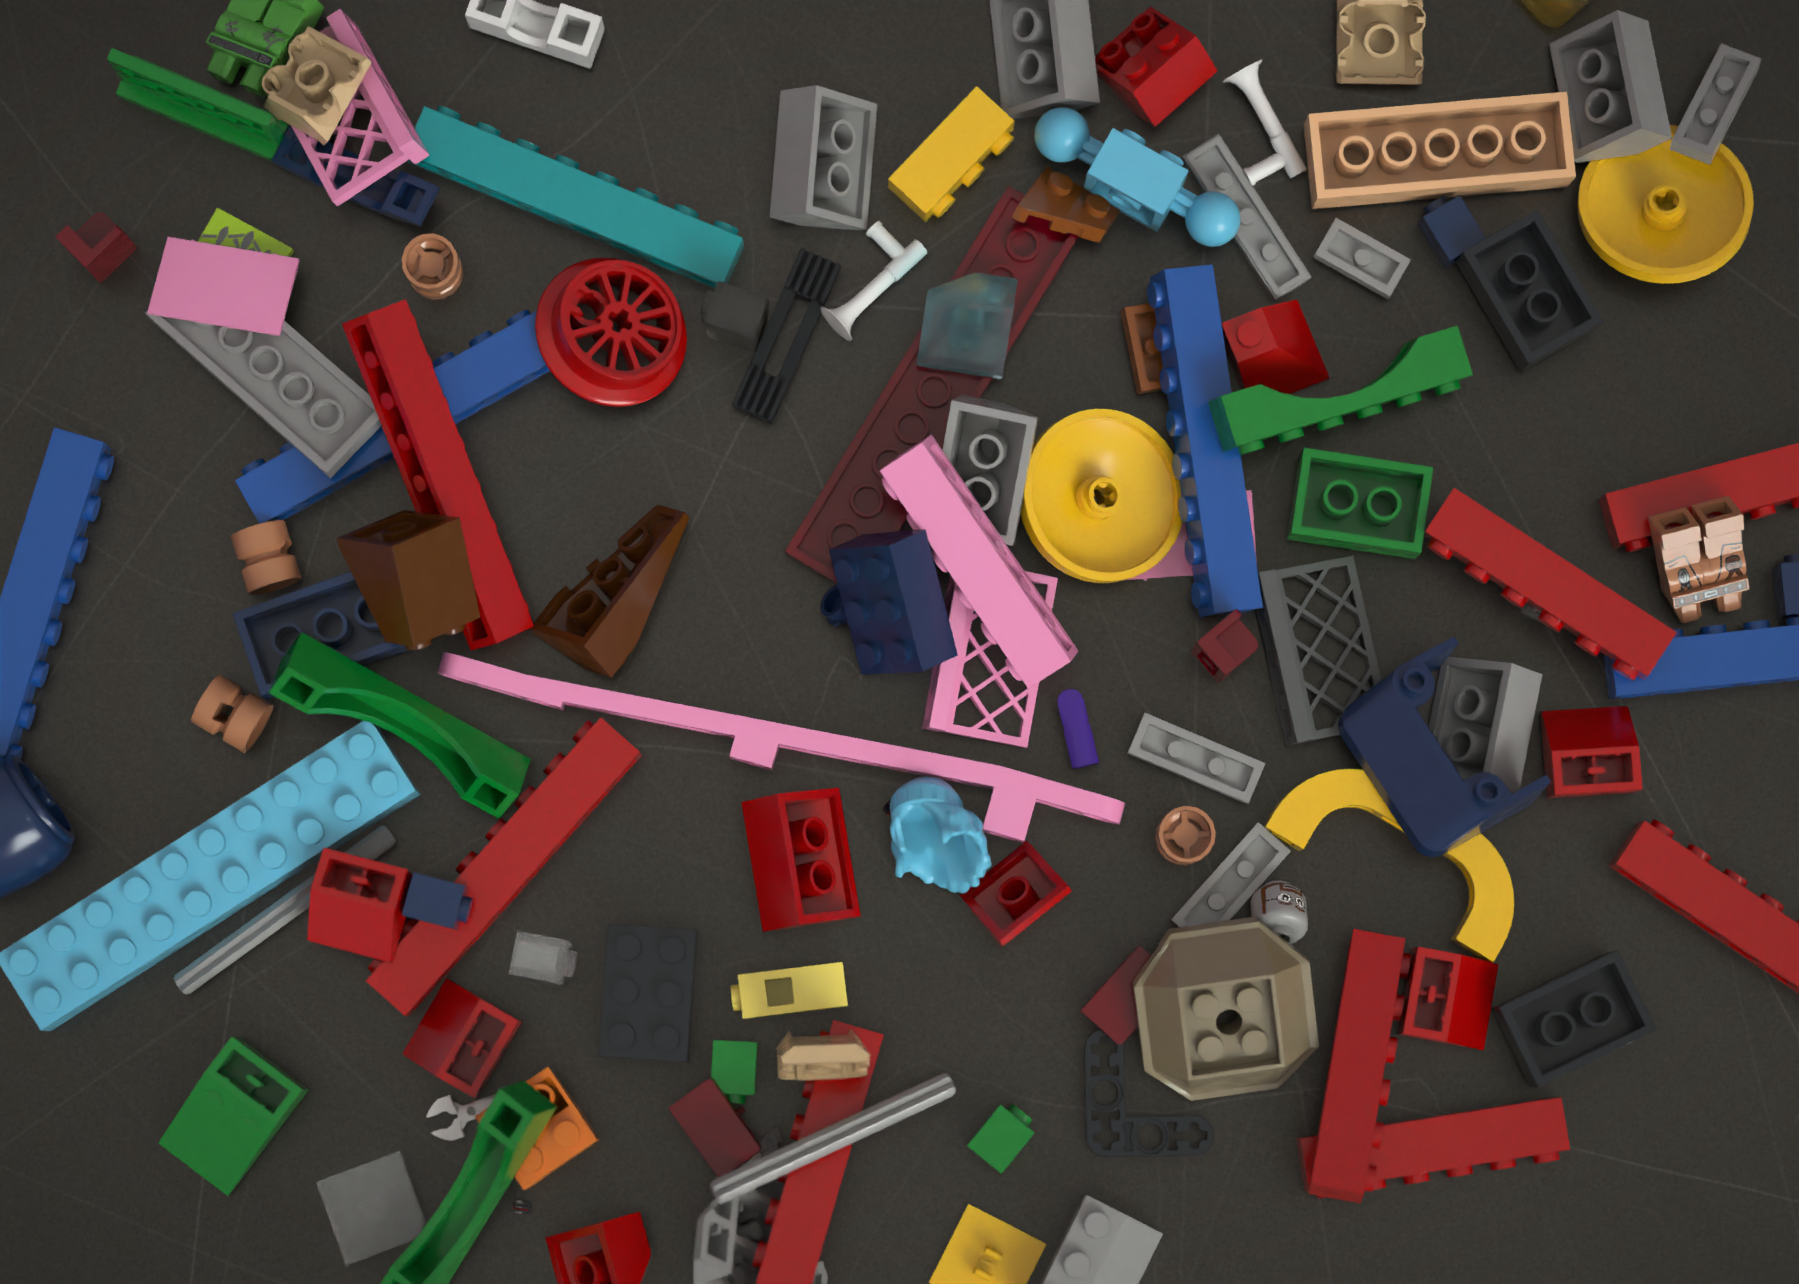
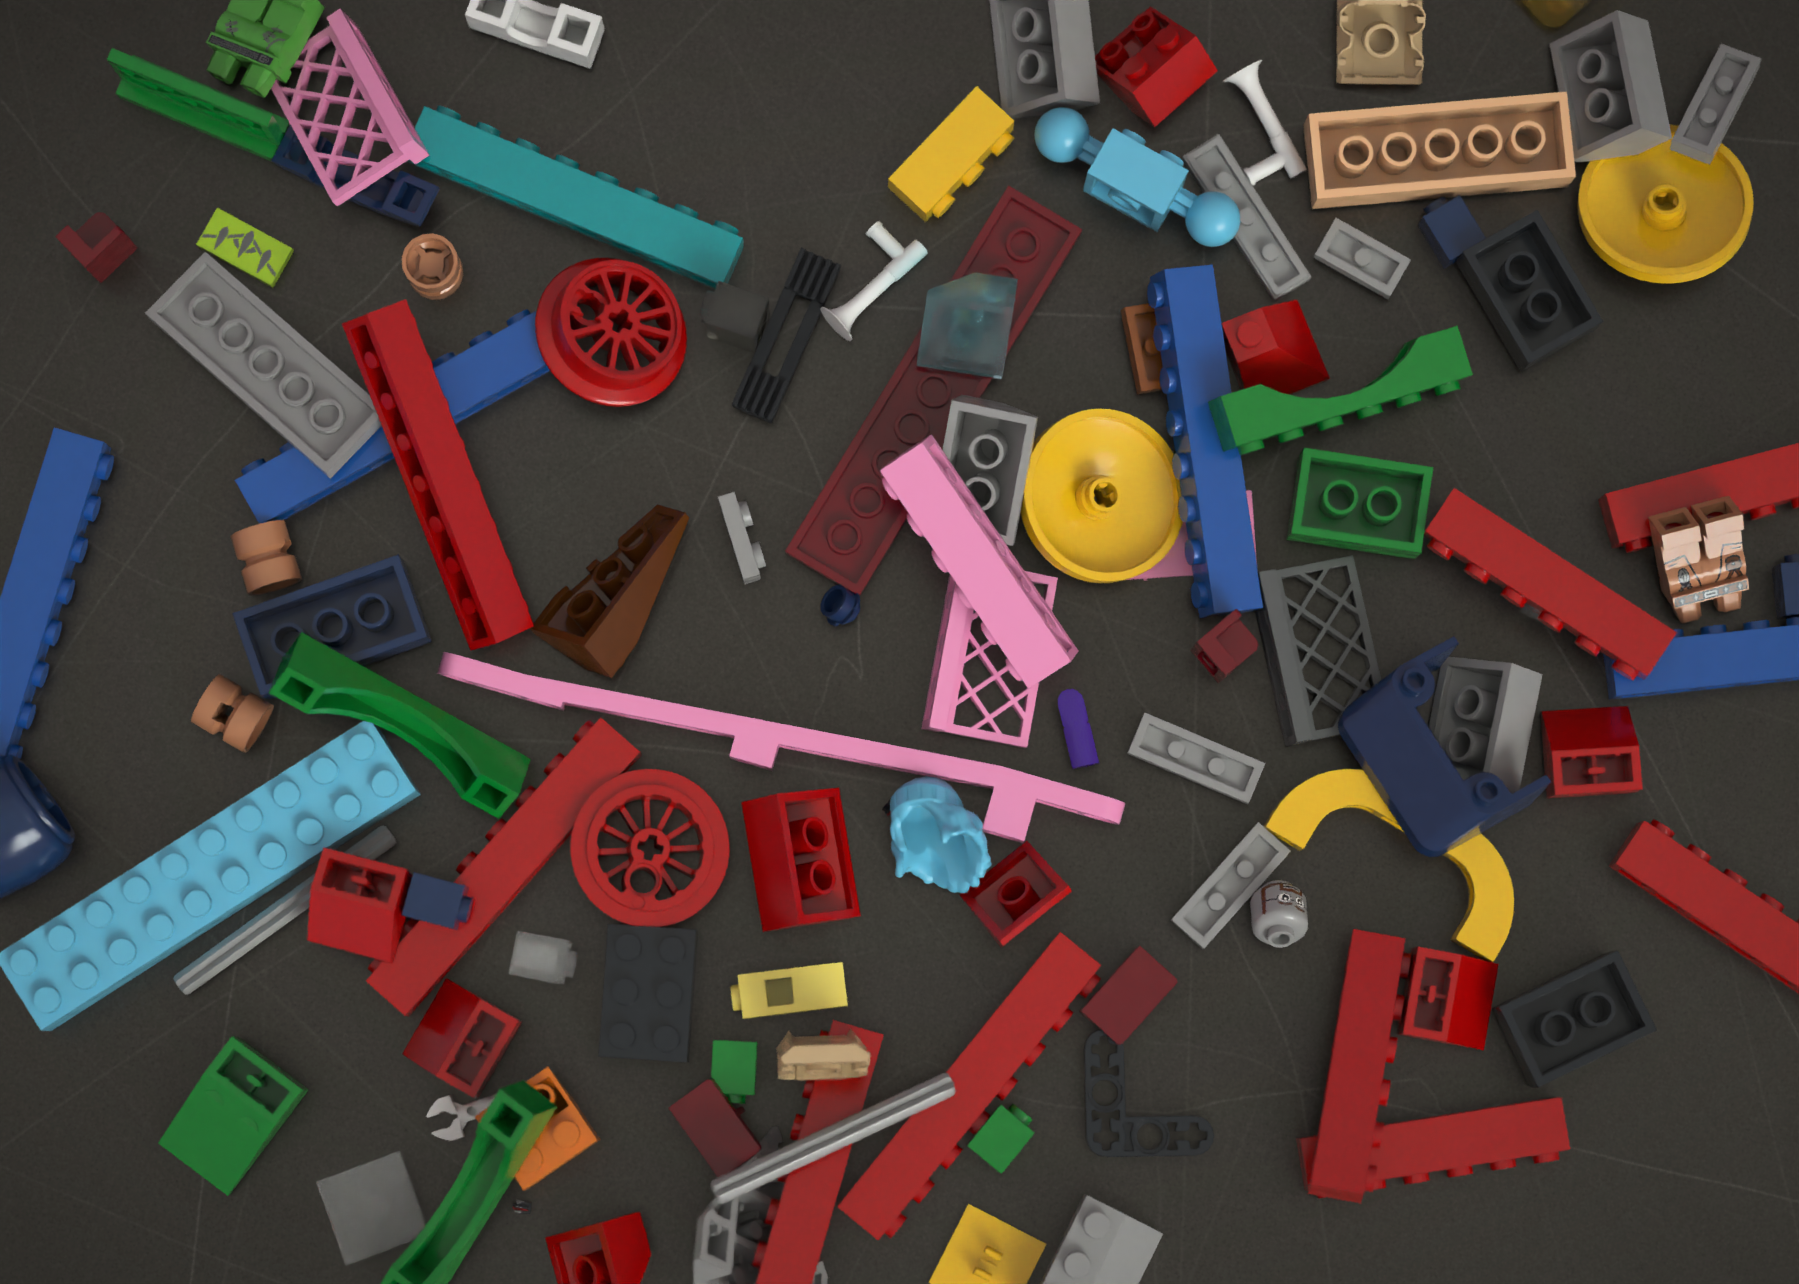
(223, 286): bright pink window -> none
(314, 84): tan slope -> none
(413, 576): reddish brown slope -> none
(643, 908): none -> red piece
(737, 519): none -> light grey plate
(823, 159): light grey slope -> none
(893, 602): dark blue brick -> none
(978, 1075): none -> red brick
(1067, 207): dark orange wing -> none
(1185, 835): nougat wheel -> none
(1215, 970): dark tan piece -> none

